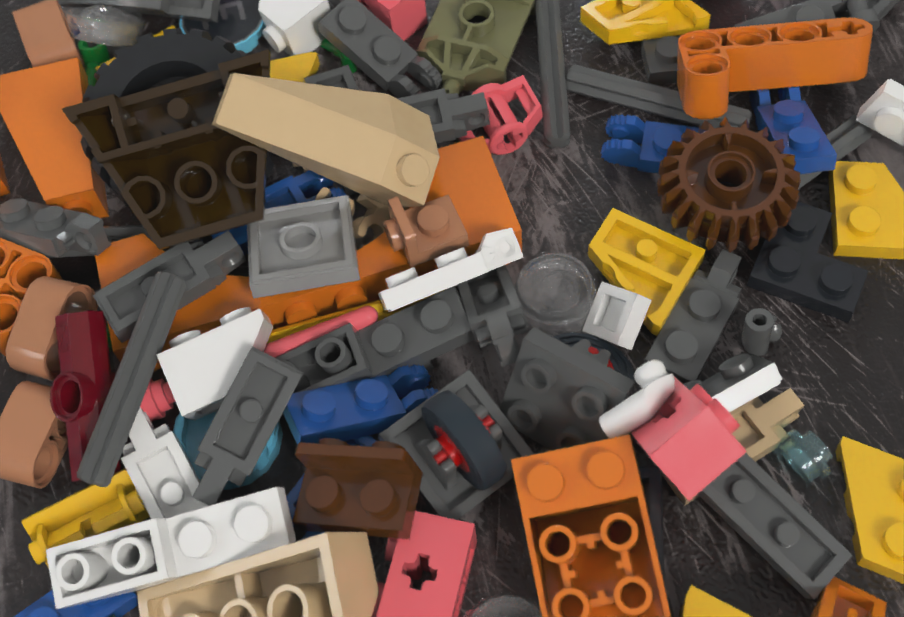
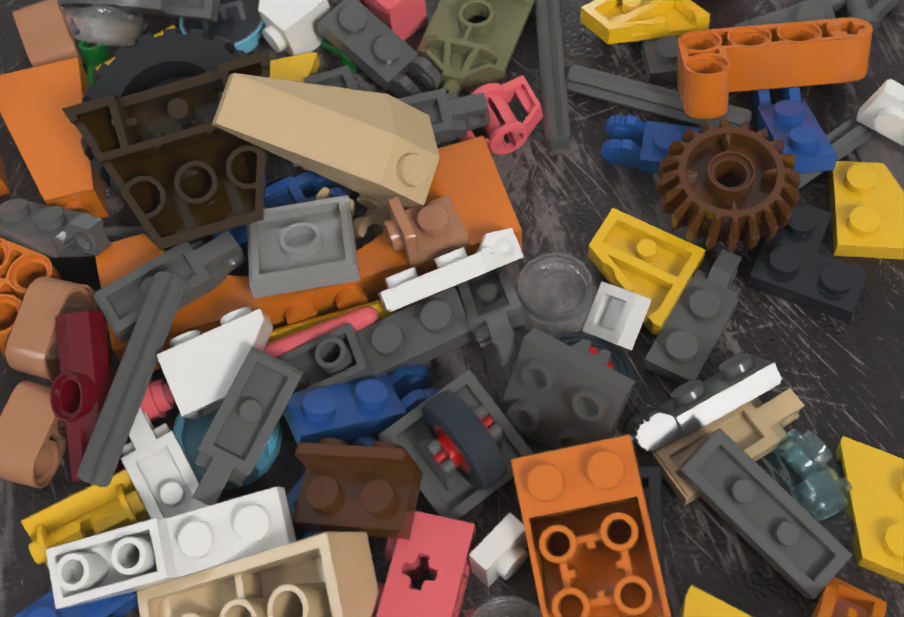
(500, 551): none -> white plate
(644, 404): white arm -> none
(691, 439): coral brick -> none
(759, 330): dark grey arm -> none
(823, 494): none -> clear light blue plate

